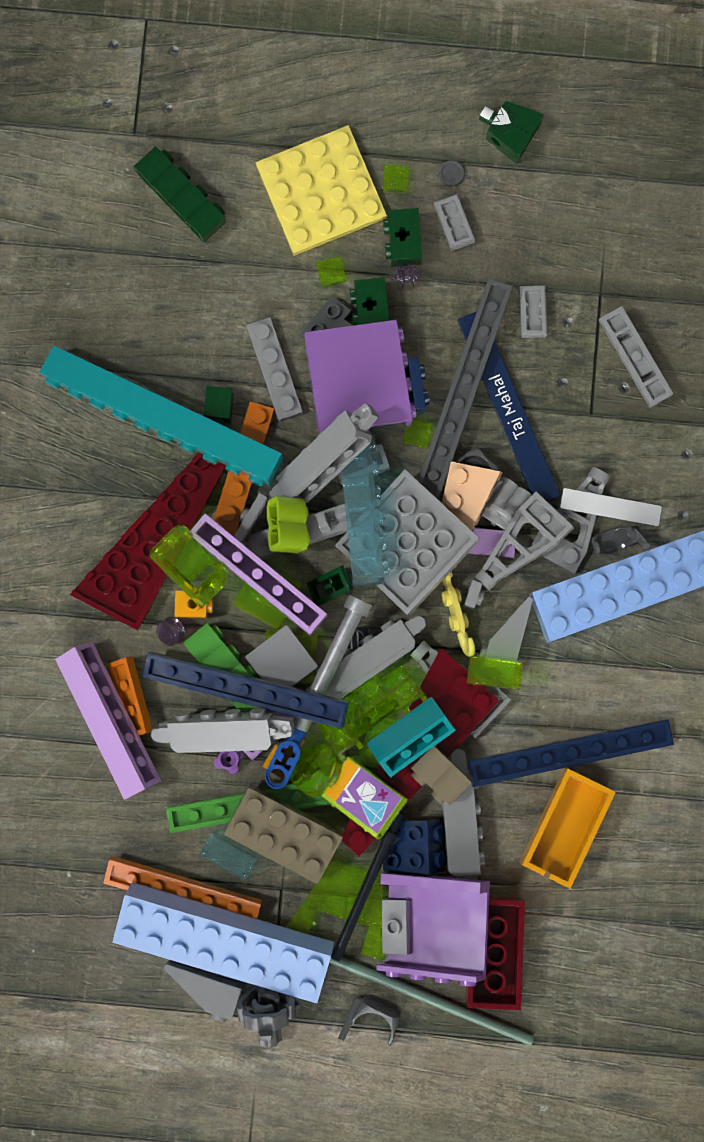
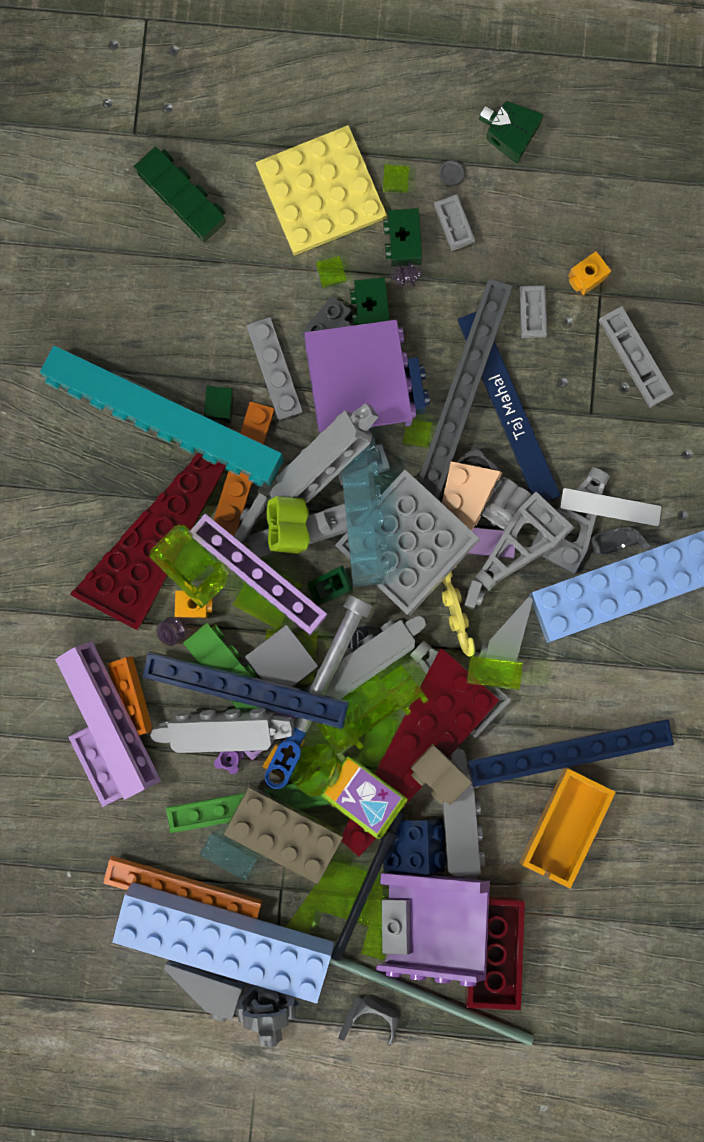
(95, 767): none -> lavender tile
(410, 737): teal brick -> none
(588, 273): none -> light orange brick

